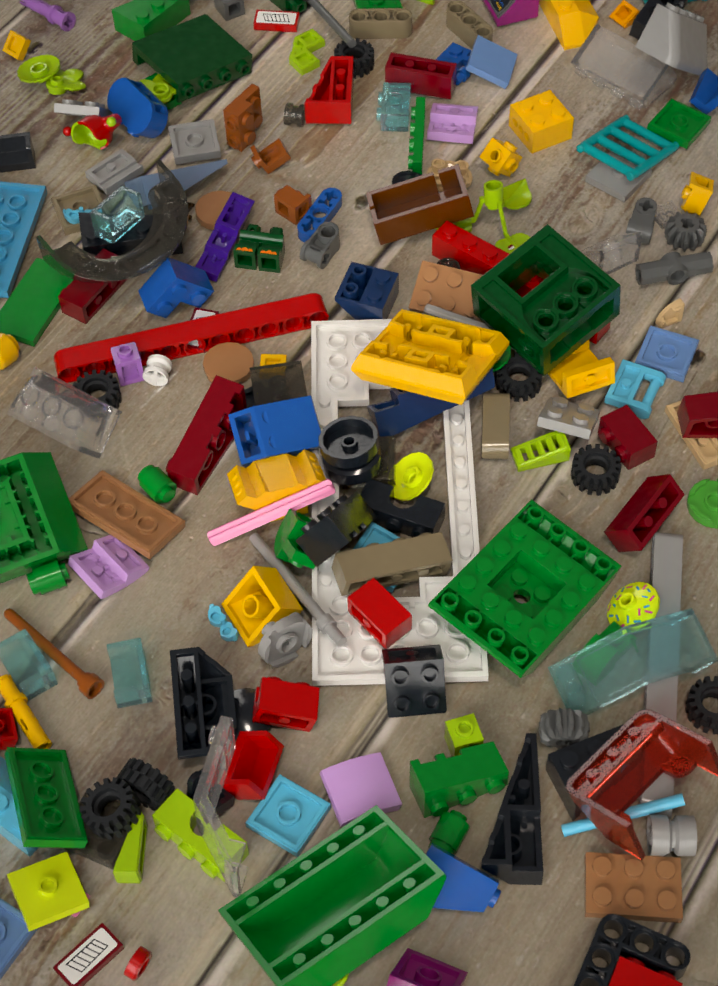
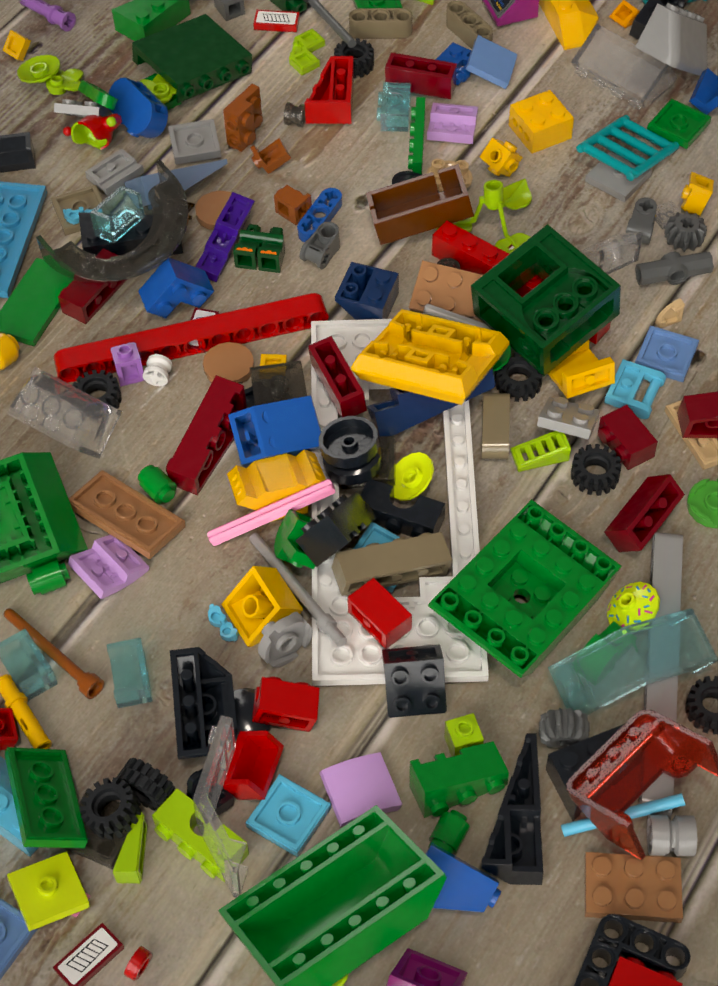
(97, 94): none -> green beam
(337, 377): none -> dark red brick

